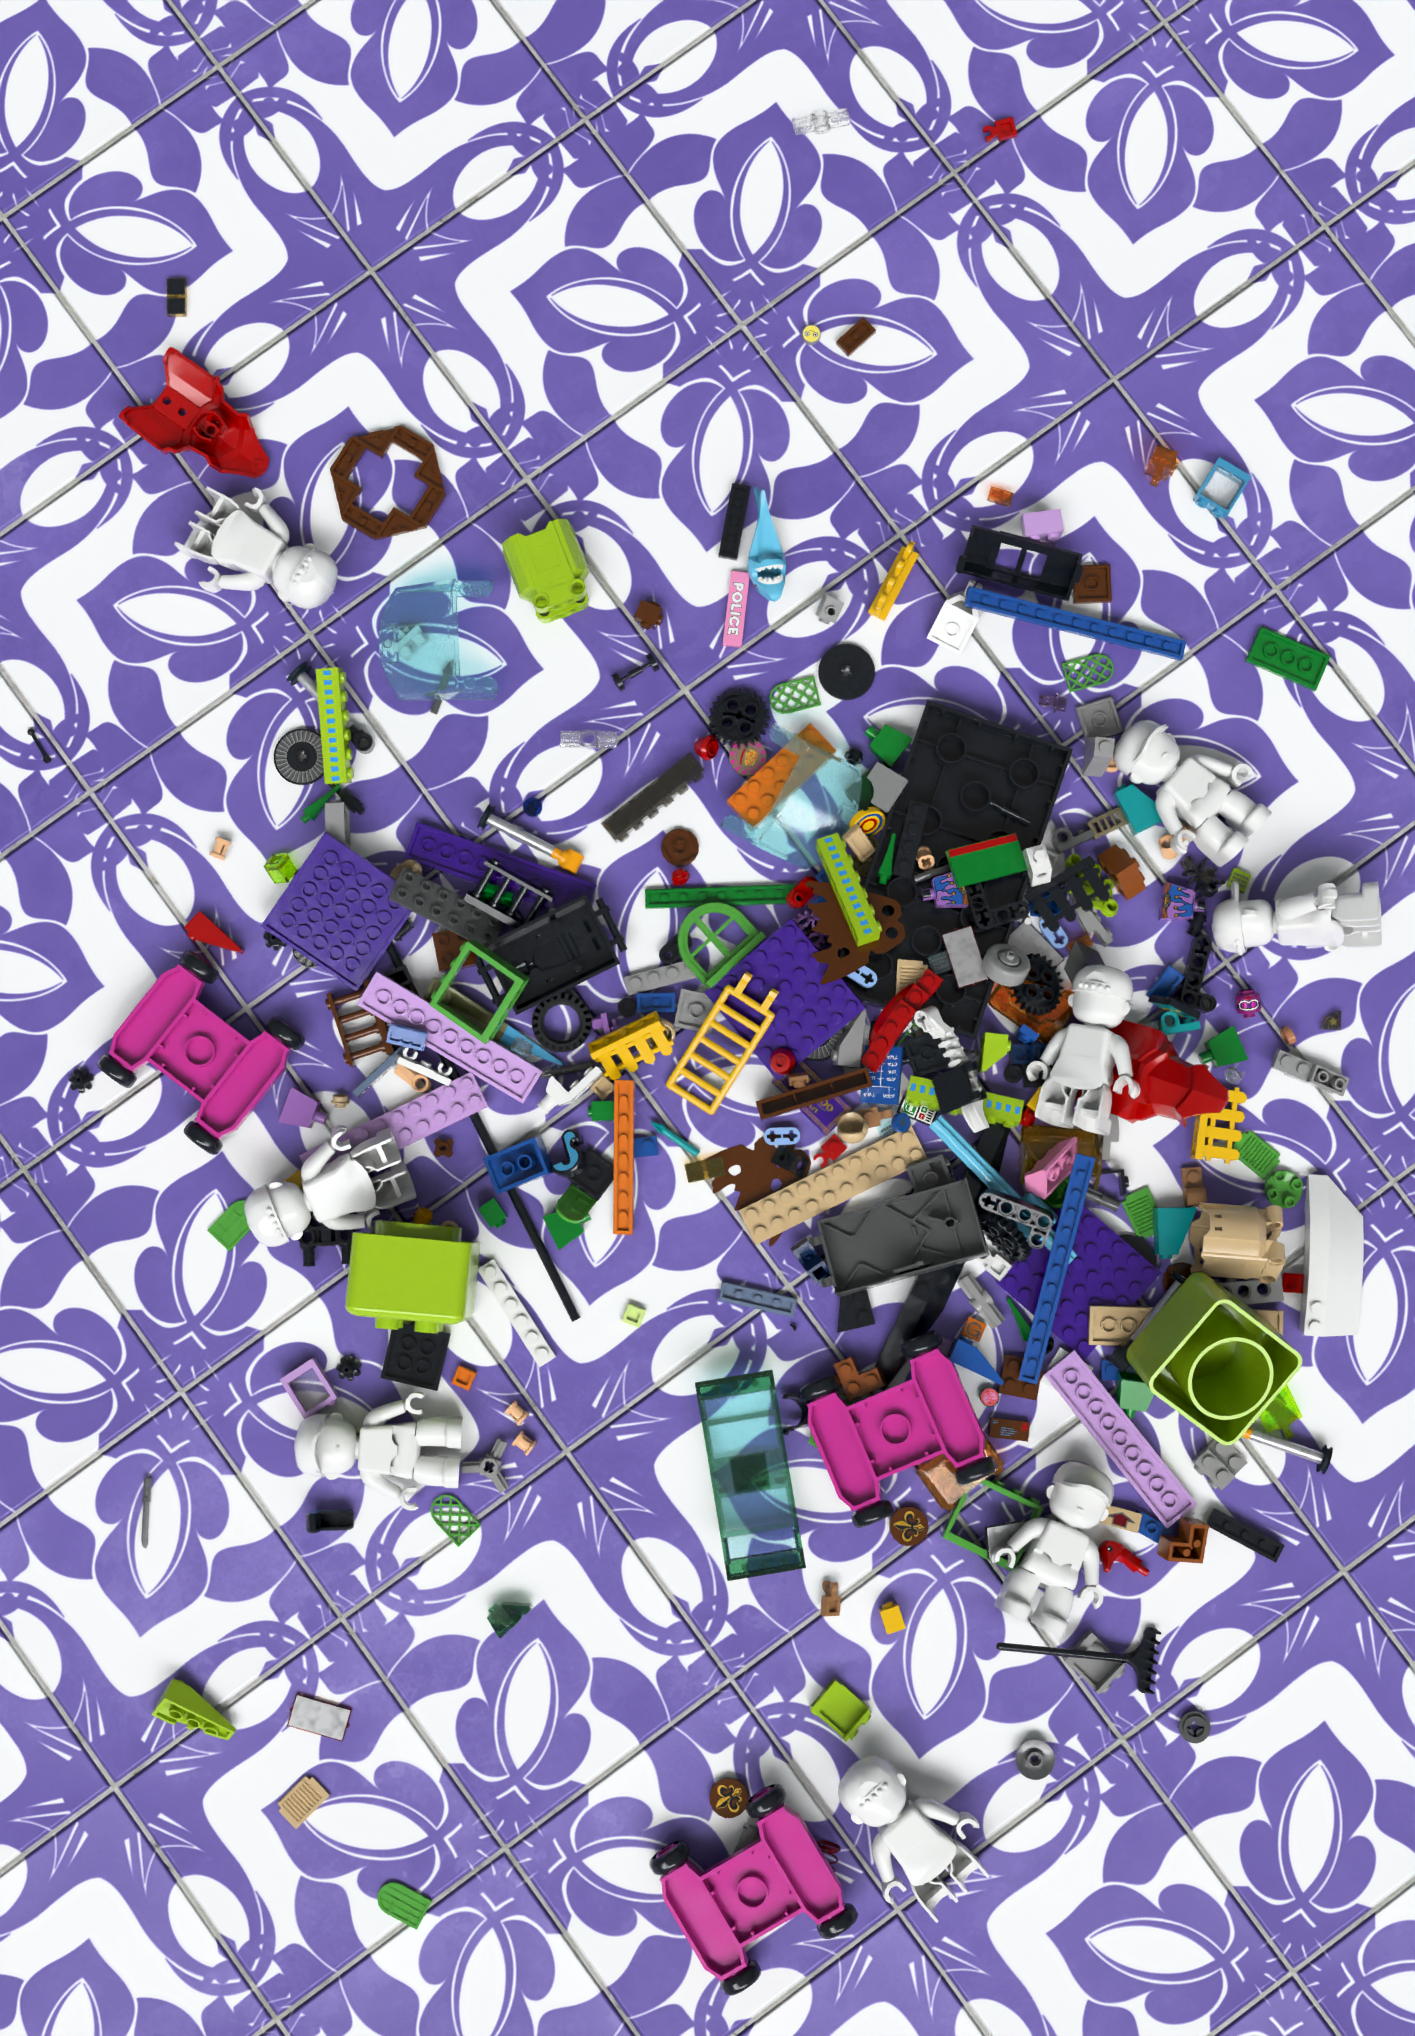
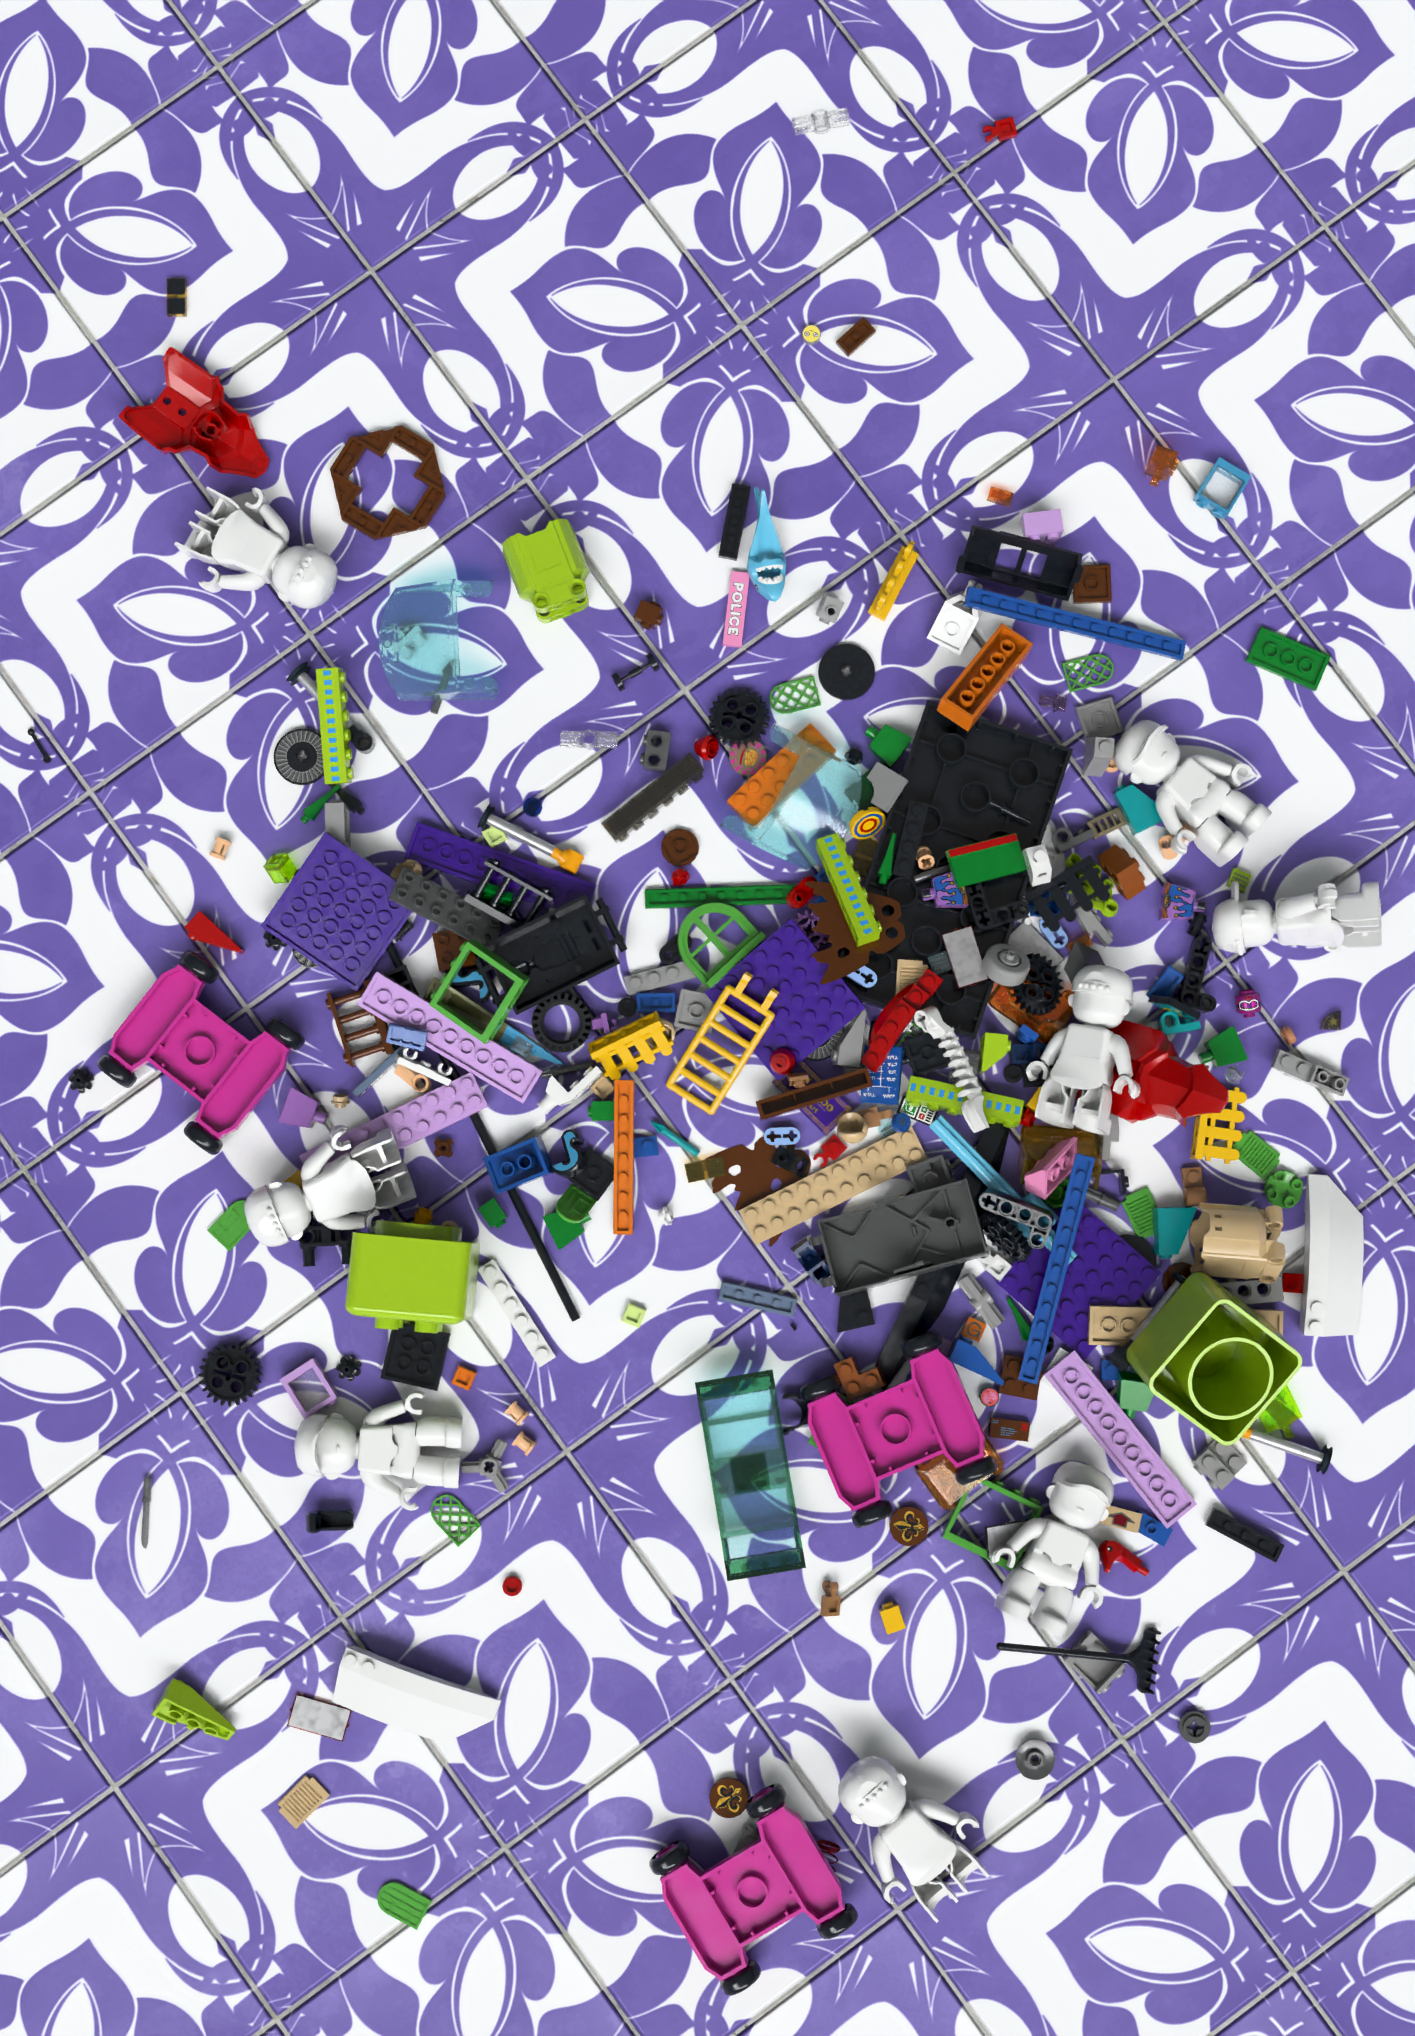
(234, 1357): none -> black gear
(410, 1697): none -> white slope
(472, 978): none -> animal
(494, 836): none -> yellowish green tile
(506, 1616): clear green slope -> none
(512, 1585): none -> red tile
(660, 751): none -> dark grey brick
(666, 1216): none -> white plate
(841, 1709): lime panel -> none
(859, 843): tan tile -> none
(955, 1089): black flag -> none
(984, 677): none -> orange brick
(1188, 1545): dark orange brick -> none
(1203, 878): animal -> none

